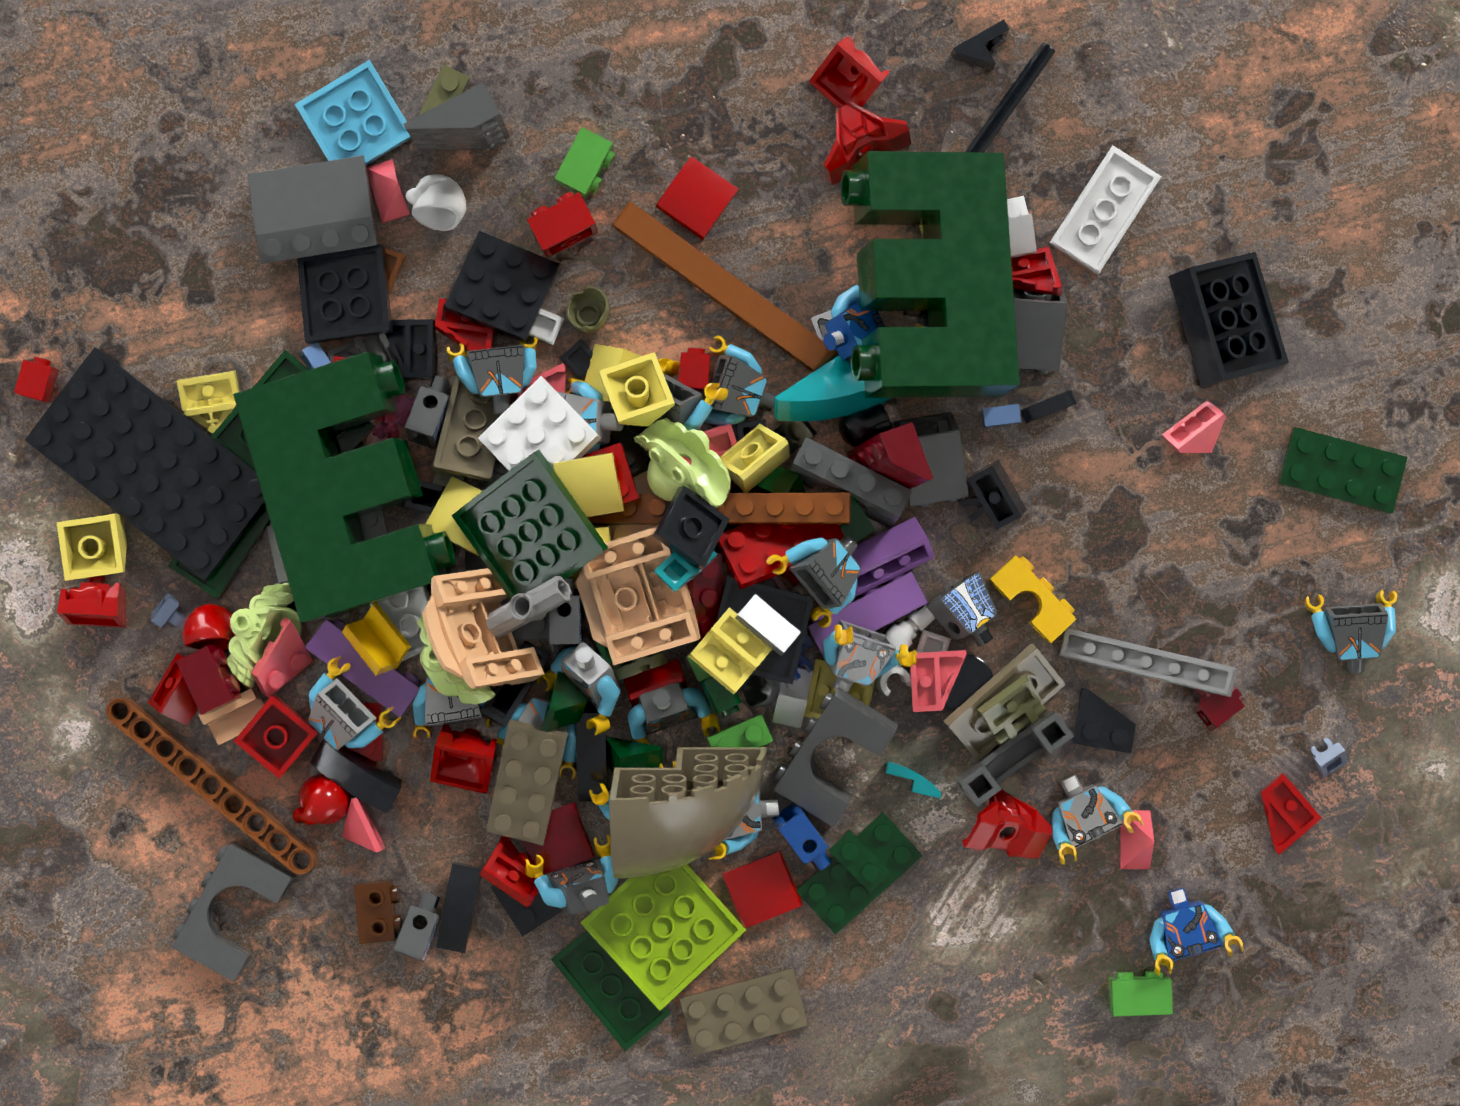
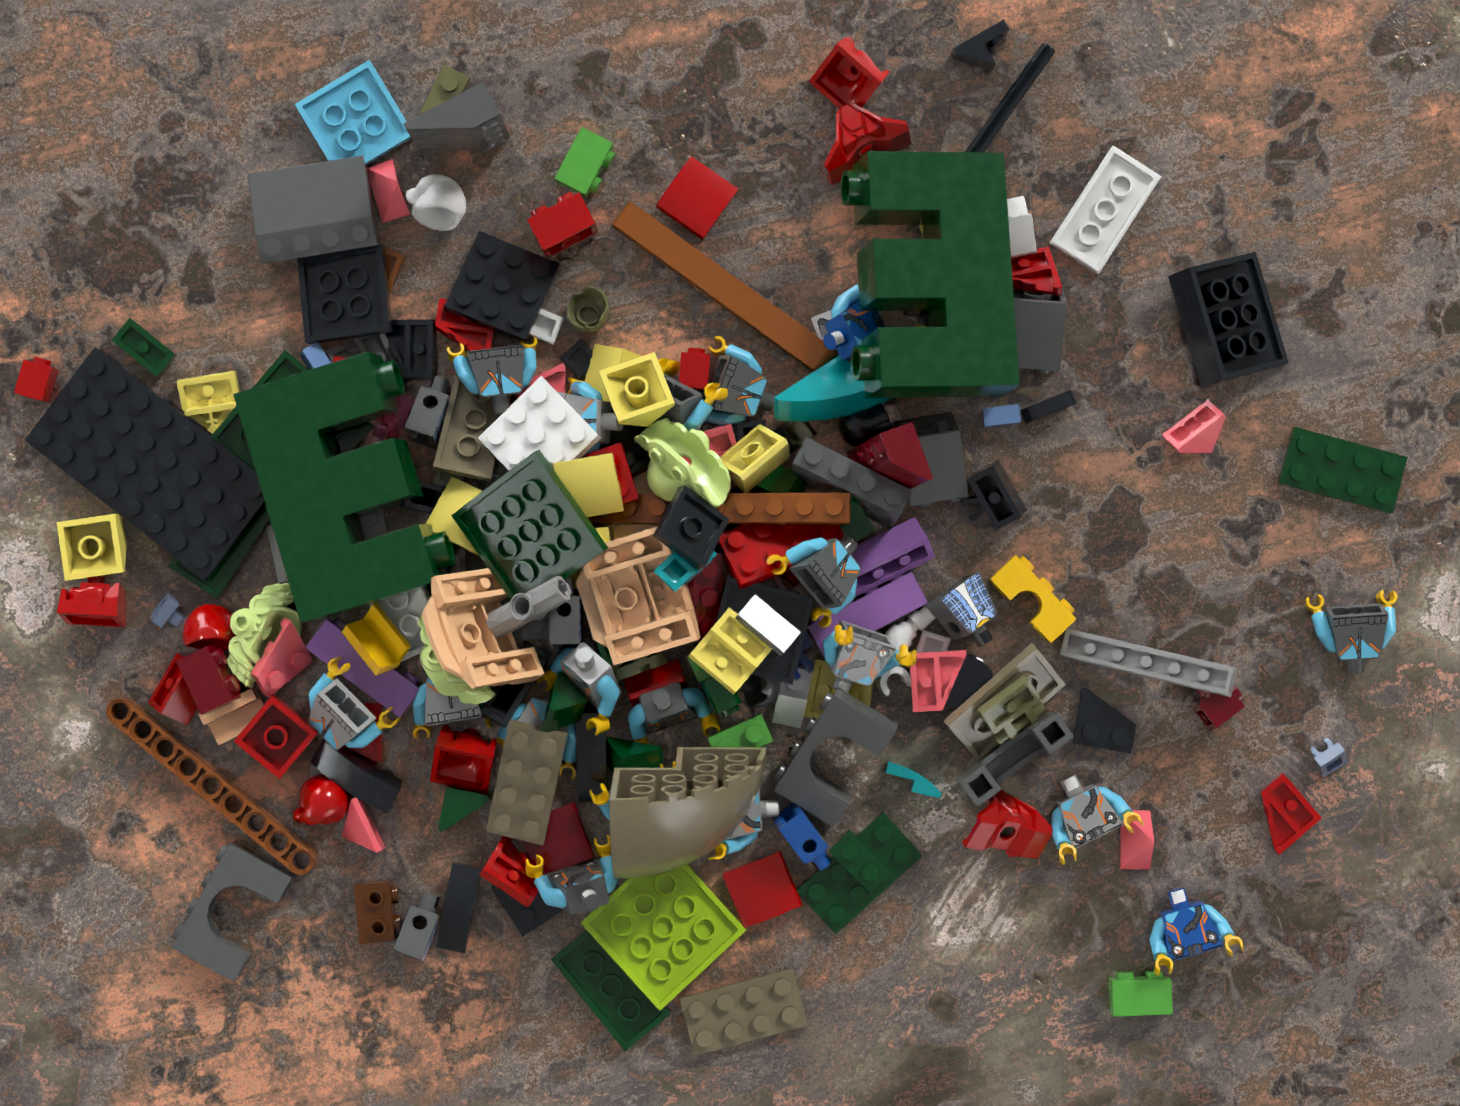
(144, 347): none -> dark green plate
(459, 804): none -> dark green slope

